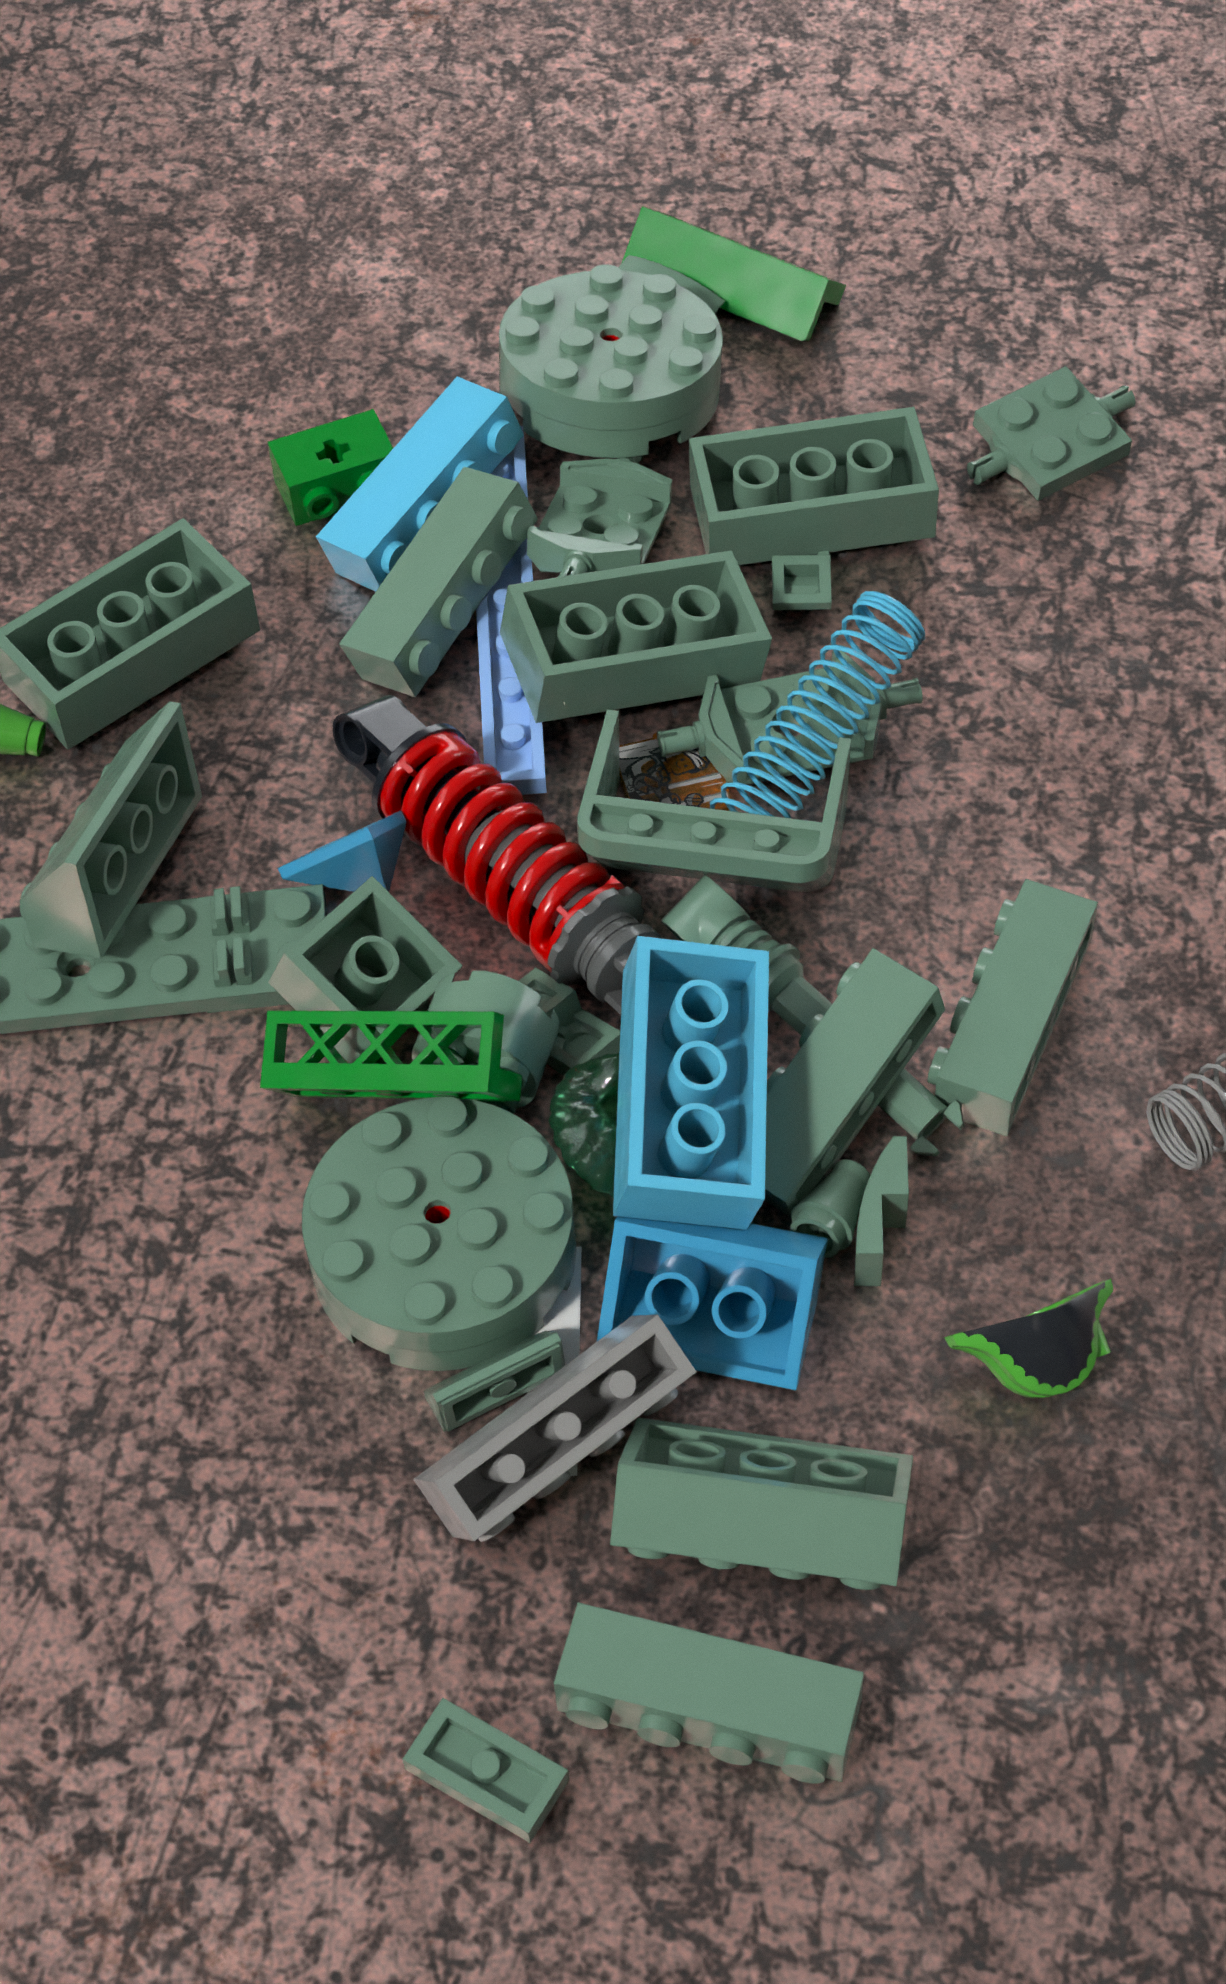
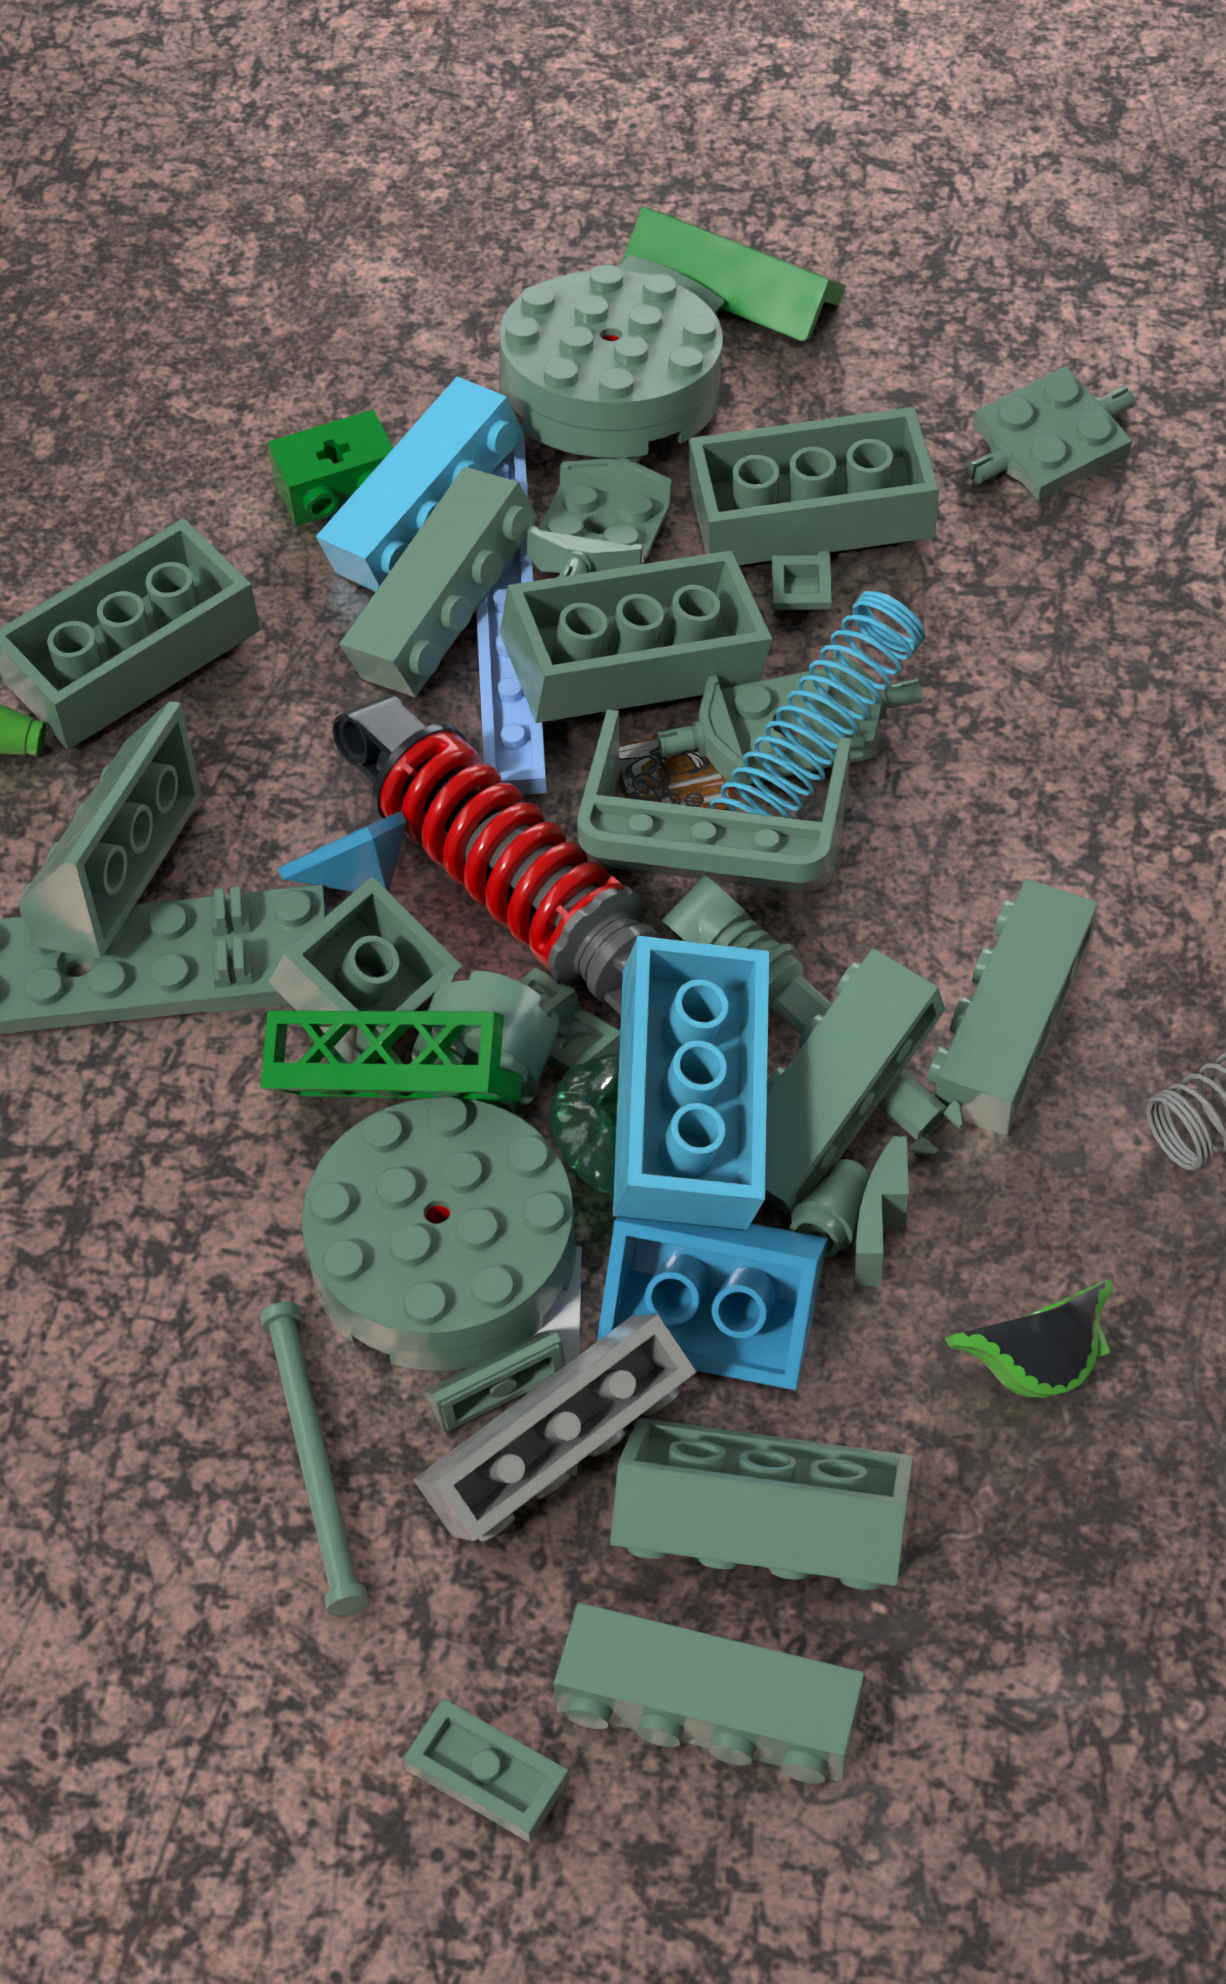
(345, 1593): none -> sand green bar

